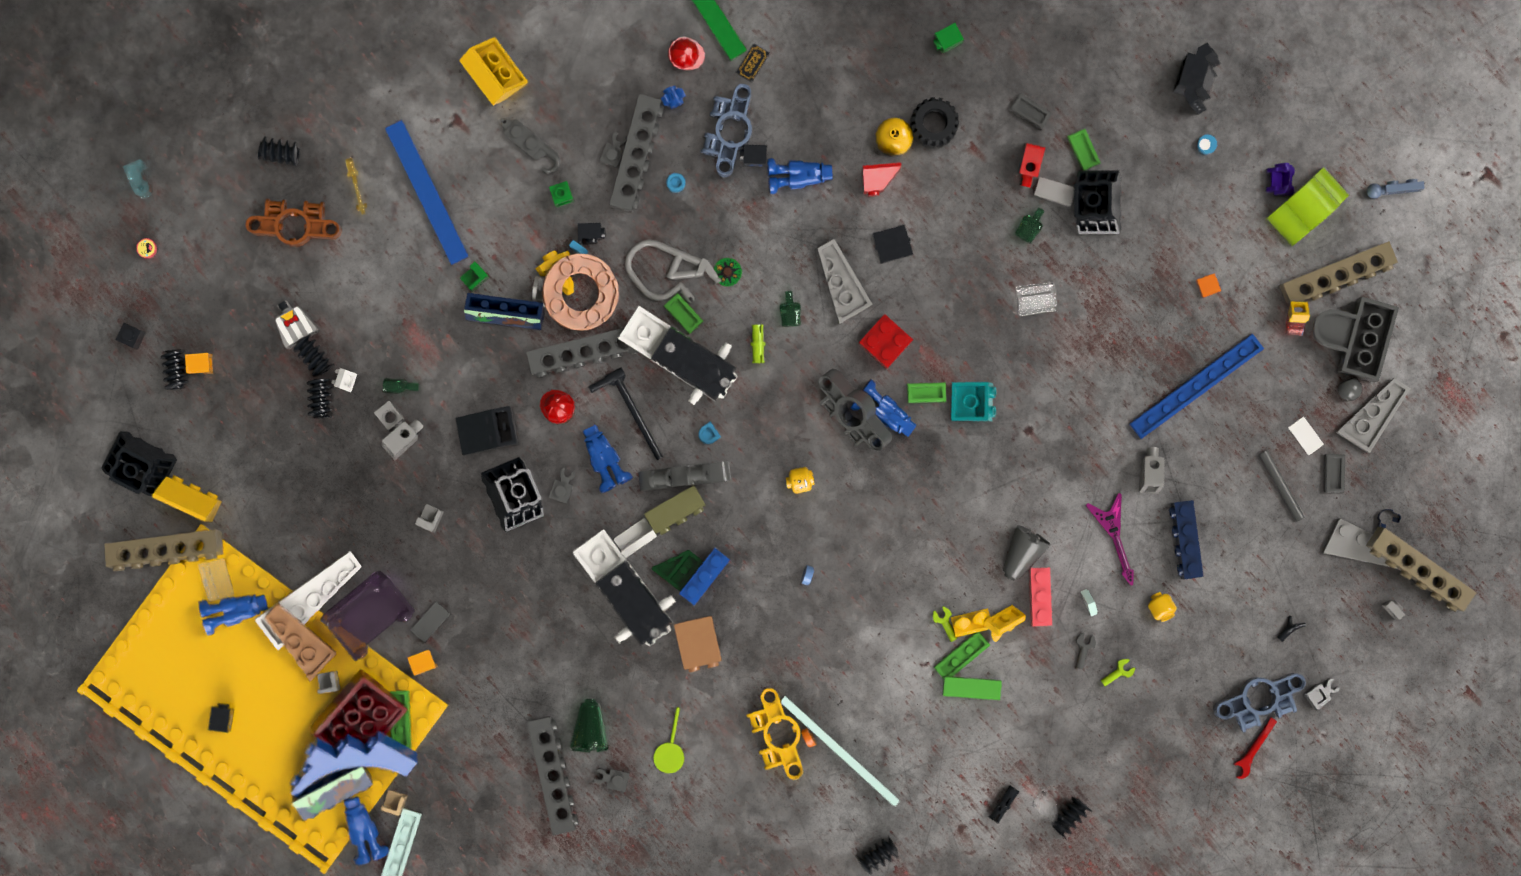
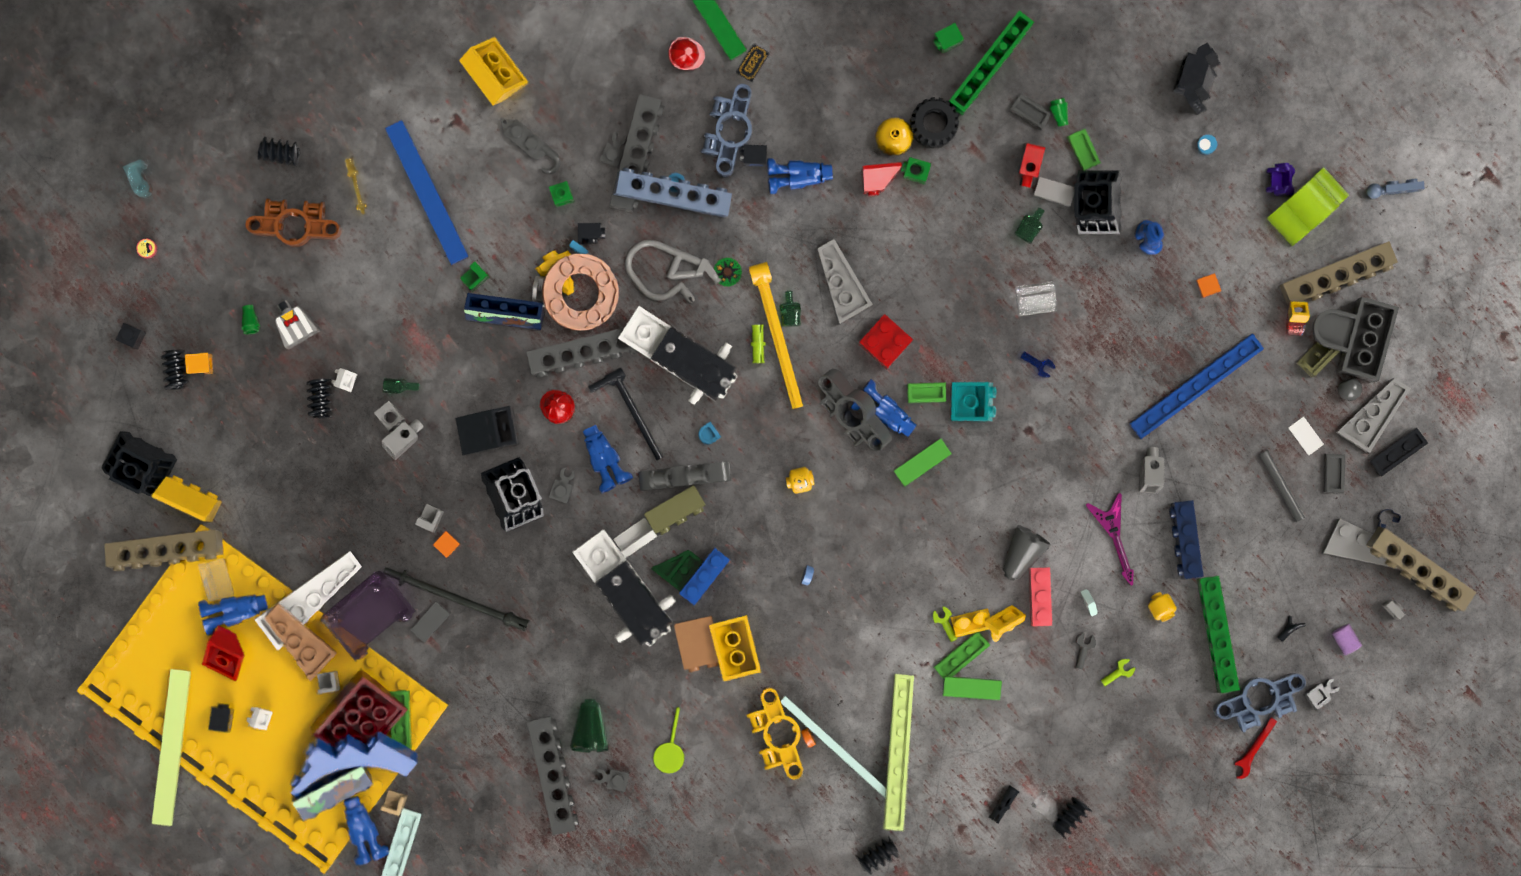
(171, 747): none -> yellowish green tile
(224, 653): none -> red slope
(249, 323): none -> green cone
(260, 718): none -> white tile
(312, 356): black piece -> none
(422, 662): light orange panel -> none
(446, 544): none -> orange tile
(507, 618): none -> pearl dark grey bar
(673, 96): blue gear -> none
(683, 313): bright green tile -> none
(721, 197): none -> sand blue brick
(735, 648): none -> yellow slope
(761, 277): none -> yellow piece
(892, 244): black piece -> none
(898, 752): none -> yellowish green tile
(922, 462): none -> bright green tile
(924, 167): none -> green brick
(991, 62): none -> green brick
(1039, 364): none -> clear blue bar
(1060, 111): none -> green cone
(1152, 235): none -> blue piece
(1218, 634): none -> green brick
(1316, 359): none -> olive hinge
(1346, 639): none -> lavender piece
(1398, 452): none -> black plate

